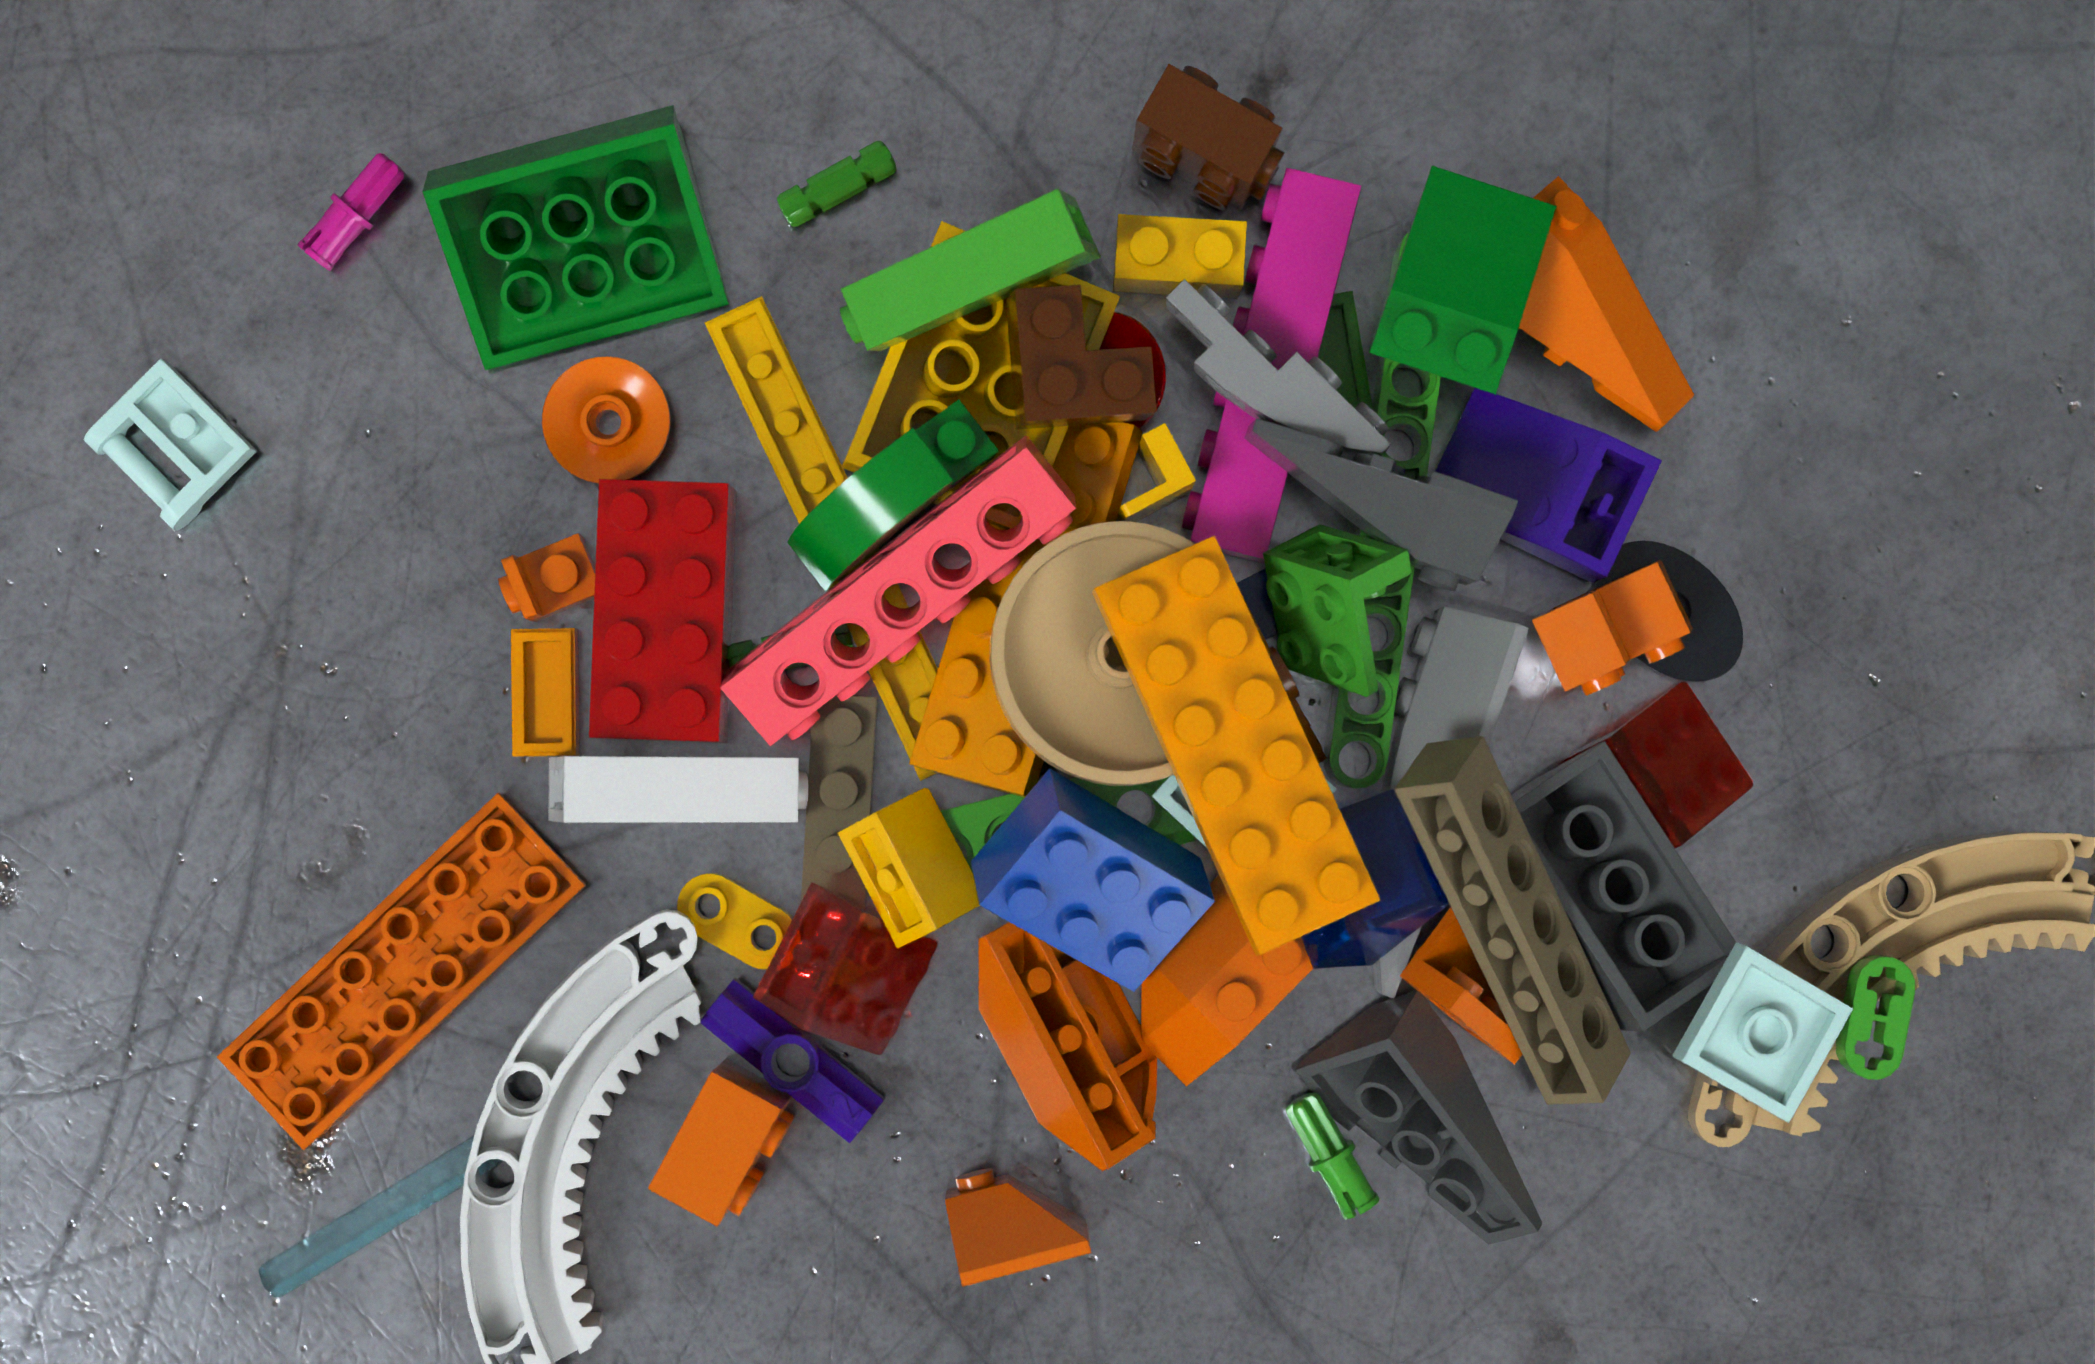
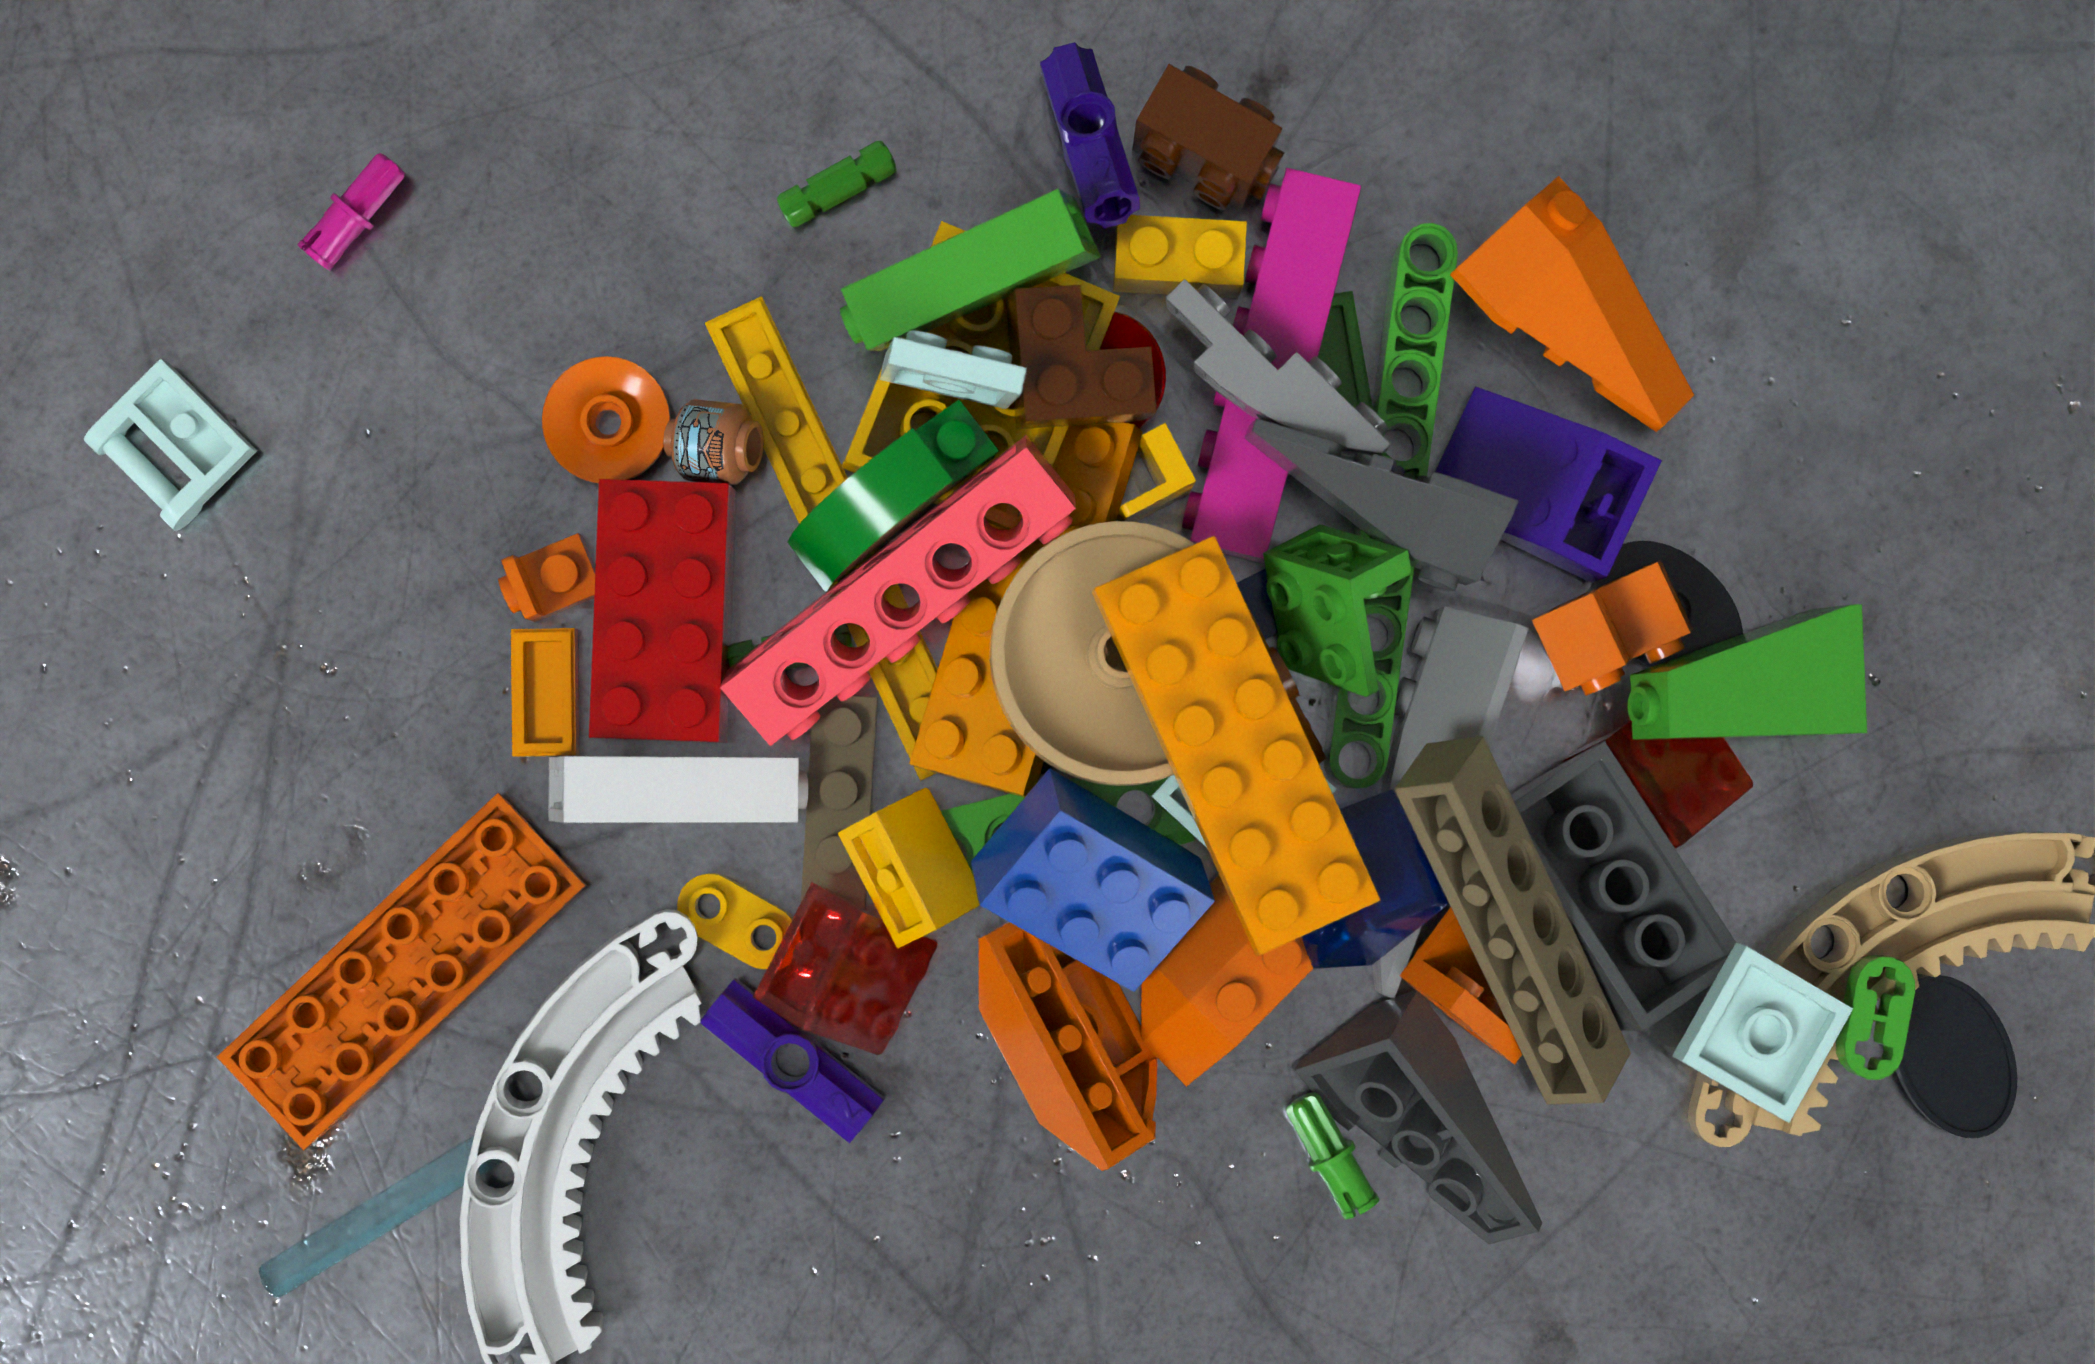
(576, 237): green slope -> none
(714, 442): none -> head
(720, 1141): orange brick -> none
(928, 366): none -> light aqua plate
(1008, 1227): orange slope -> none
(1090, 135): none -> dark purple piece
(1463, 280): green slope -> none
(1768, 682): none -> bright green slope
(1958, 1059): none -> black piece

